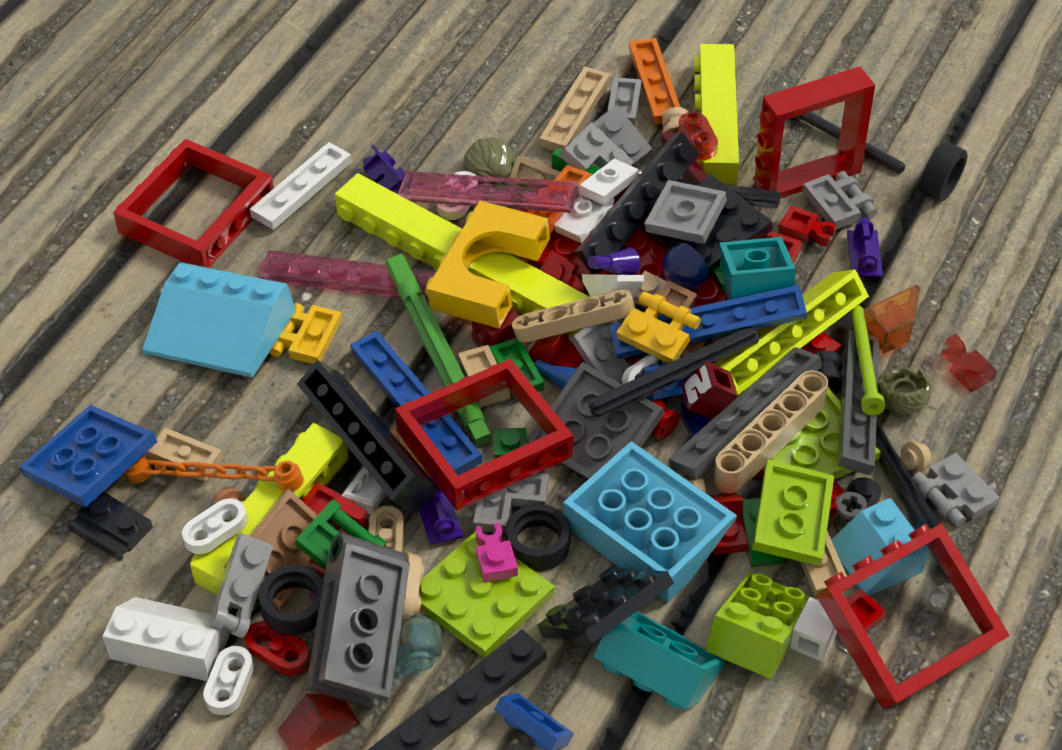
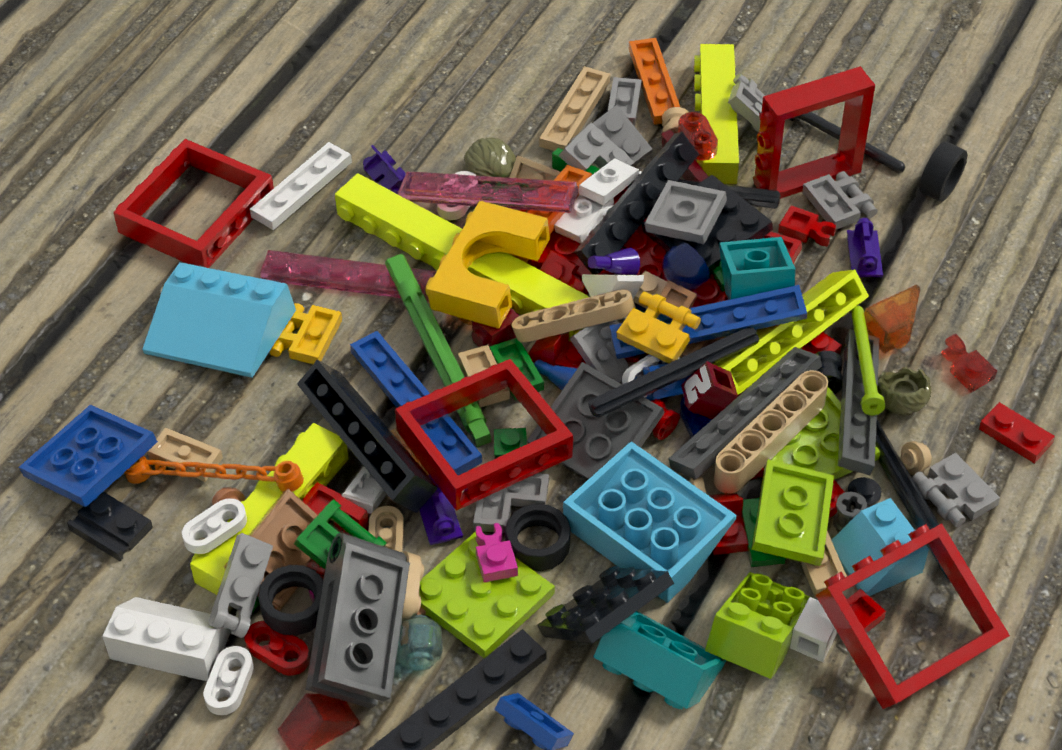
(747, 100): none -> light grey plate
(1016, 432): none -> red plate

